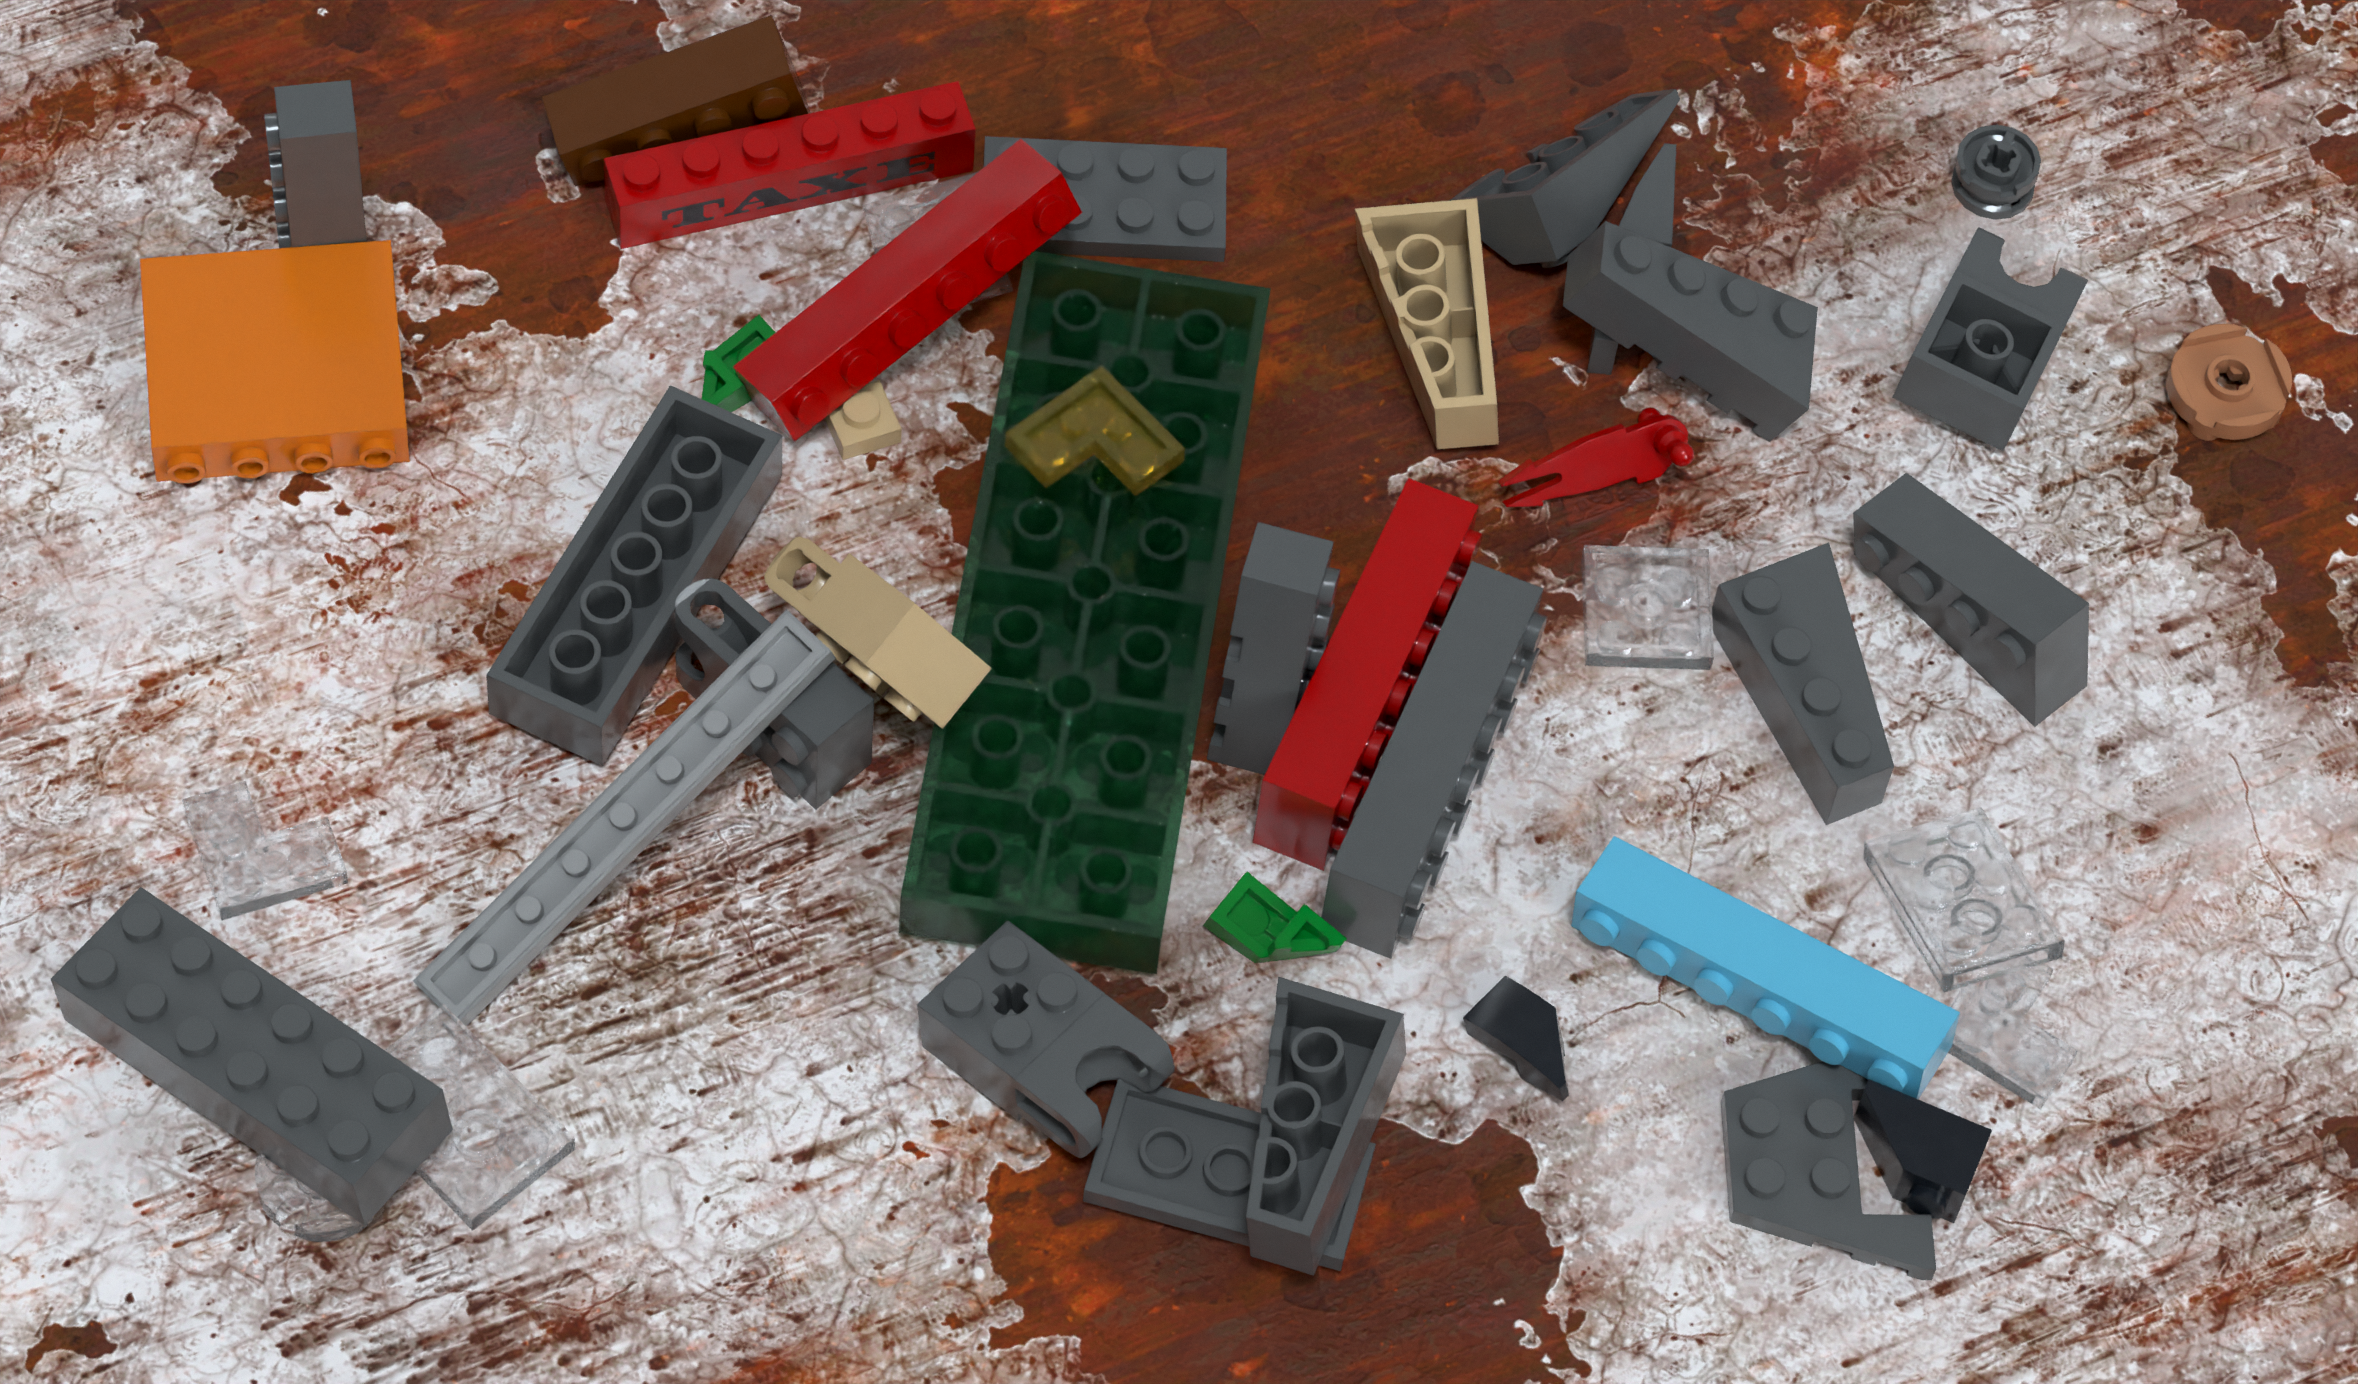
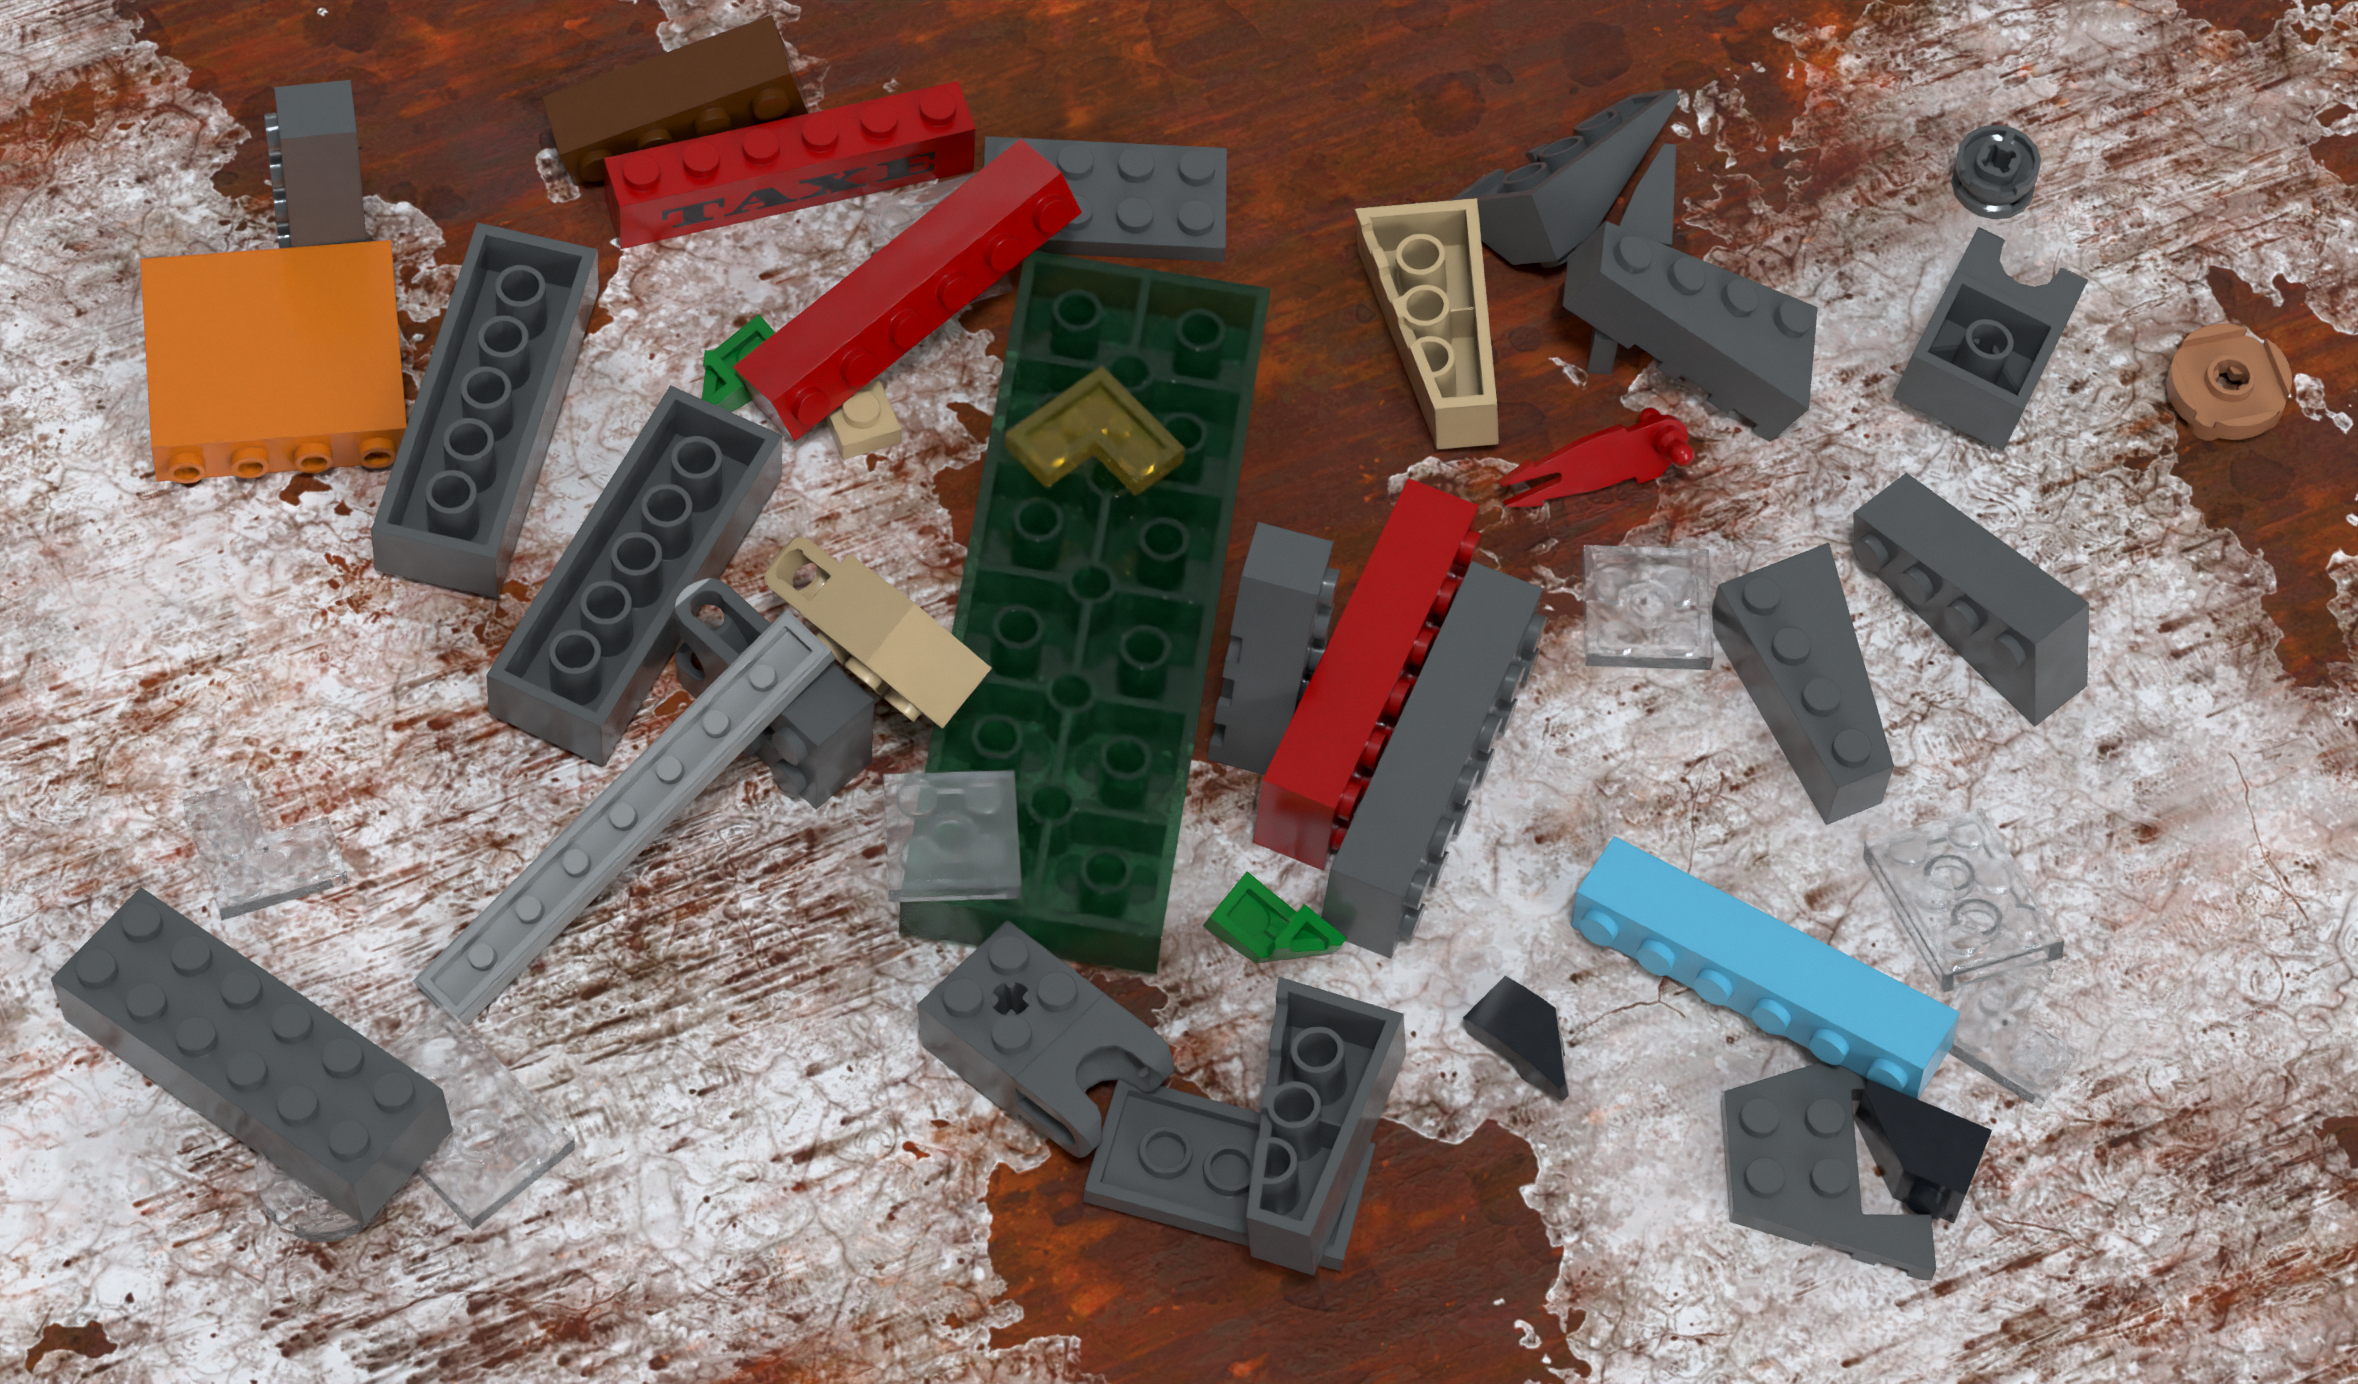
(485, 410): none -> dark grey brick
(951, 836): none -> clear plate

